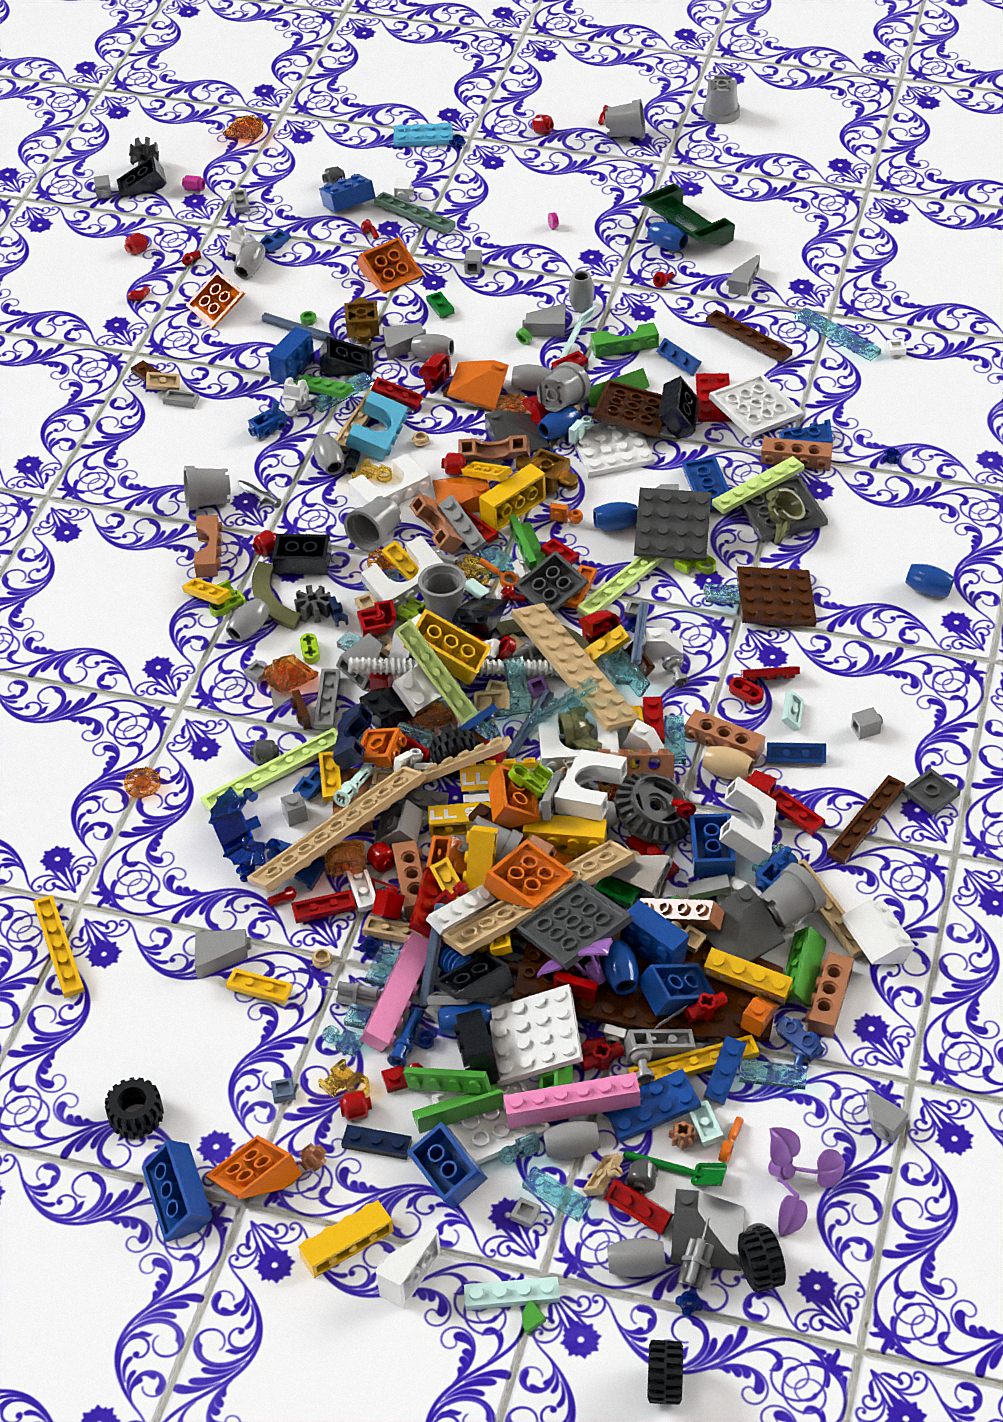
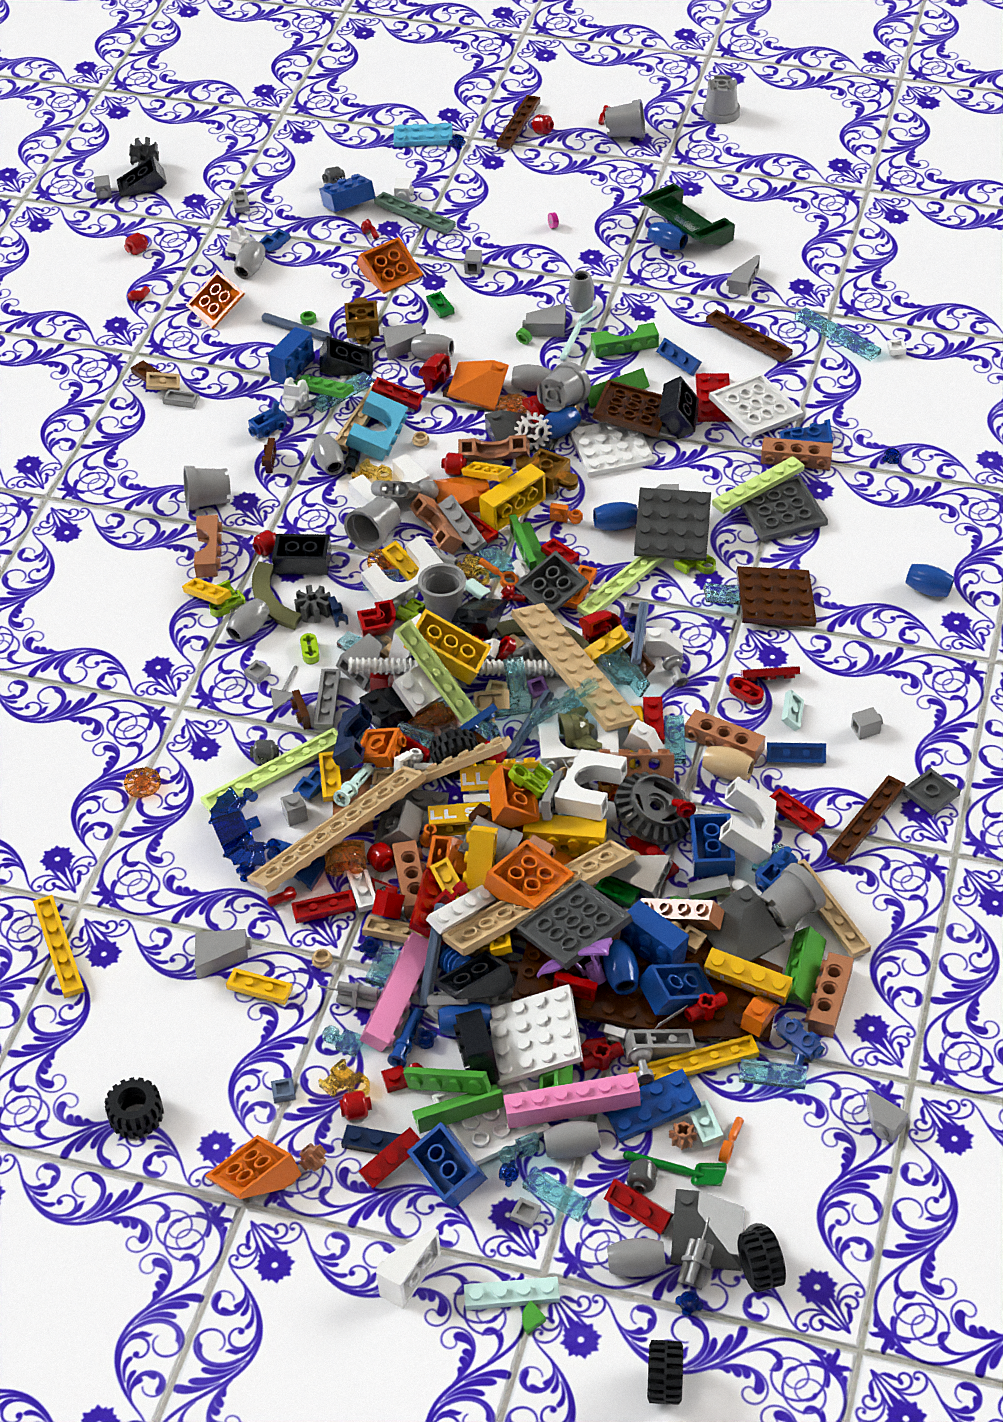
(176, 1190): blue slope -> none
(189, 257): red arm -> none
(193, 183): dark pink brick -> none
(245, 128): clear orange slope -> none
(264, 496): flat silver sword -> none
(270, 455): none -> reddish brown plate
(288, 673): clear orange slope -> none
(345, 1238): yellow brick -> none
(357, 1016): clear light blue plate -> none
(365, 602): tan plate -> none
(389, 1158): none -> red plate
(405, 489): none -> light grey beam
(426, 837): none -> orange pin
(508, 1173): none -> clear blue plate
(518, 122): none -> reddish brown plate
(539, 426): none -> white gear
(576, 357): red plate -> none
(578, 429): light aqua plate -> none
(604, 1172): tan plate -> none
(661, 279): red plate -> none
(705, 476): blue plate -> none
(725, 1070): blue plate -> none
(762, 782): red brick -> none
(783, 1147): medium lavender plant -> none
(784, 509): olive helmet -> none
(878, 933): white slope -> none

